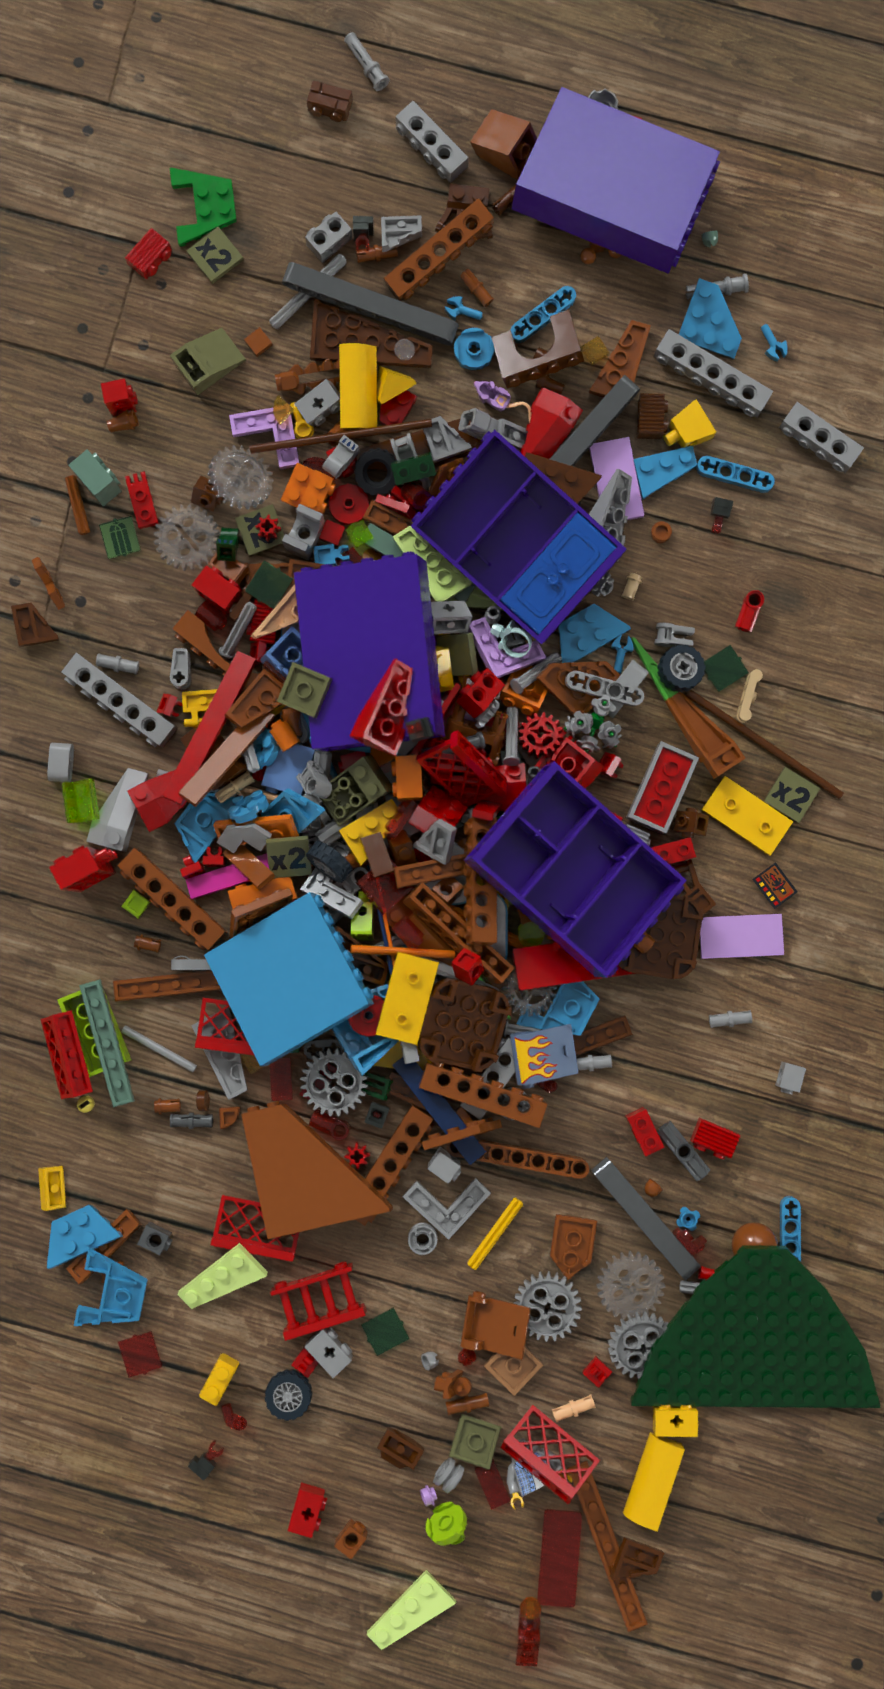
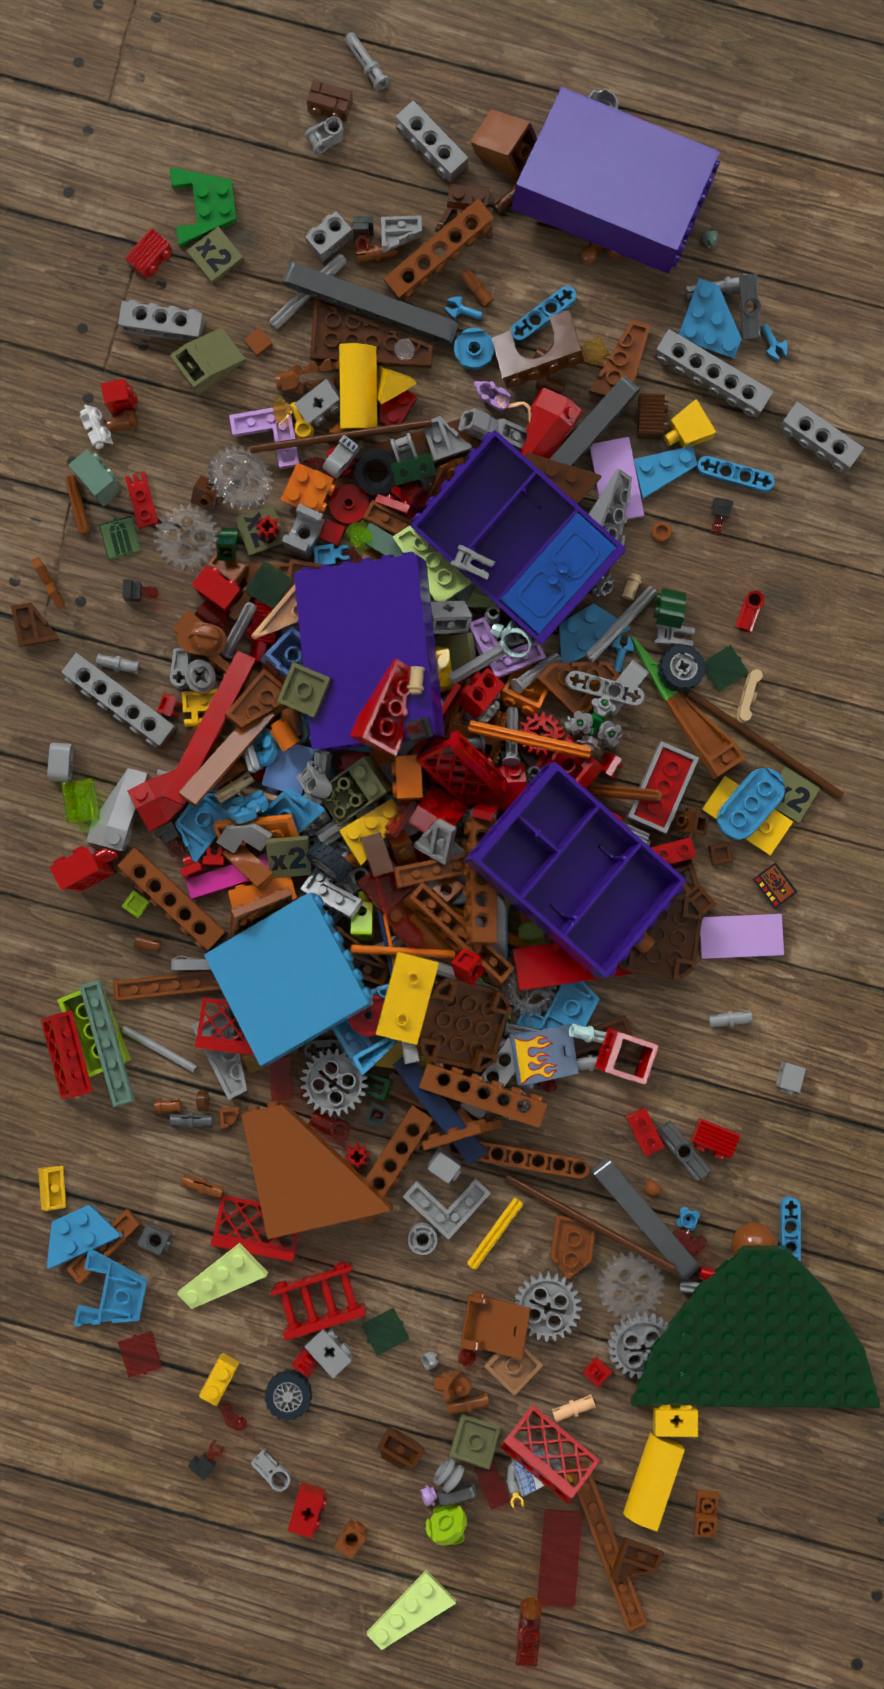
(87, 1108): light yellow hinge -> none
(92, 418): none -> white hinge
(132, 310): none -> light grey brick
(134, 591): none -> pearl dark grey piece
(169, 833): none -> pearl dark grey piece
(201, 639): none -> dark orange piece
(202, 1186): none -> dark orange pin
(208, 676): none -> light grey gear
(268, 1467): none -> light grey piece
(324, 136): none -> light grey piece
(416, 680): none -> tan pin
(460, 1493): none -> dark grey beam
(466, 565): none -> light grey piece
(477, 663): none -> light grey axle
(529, 739): none -> orange axle
(586, 1033): none -> light aqua axle
(590, 1223): none -> reddish brown piece
(610, 1050): none -> red window
(624, 792): none -> dark orange axle
(625, 619): none -> light grey axle
(670, 608): none -> dark green brick
(706, 1514): none -> dark orange slope
(720, 854): none -> reddish brown tile
(749, 320): none -> dark grey piece
(750, 803): none -> dark azure tile

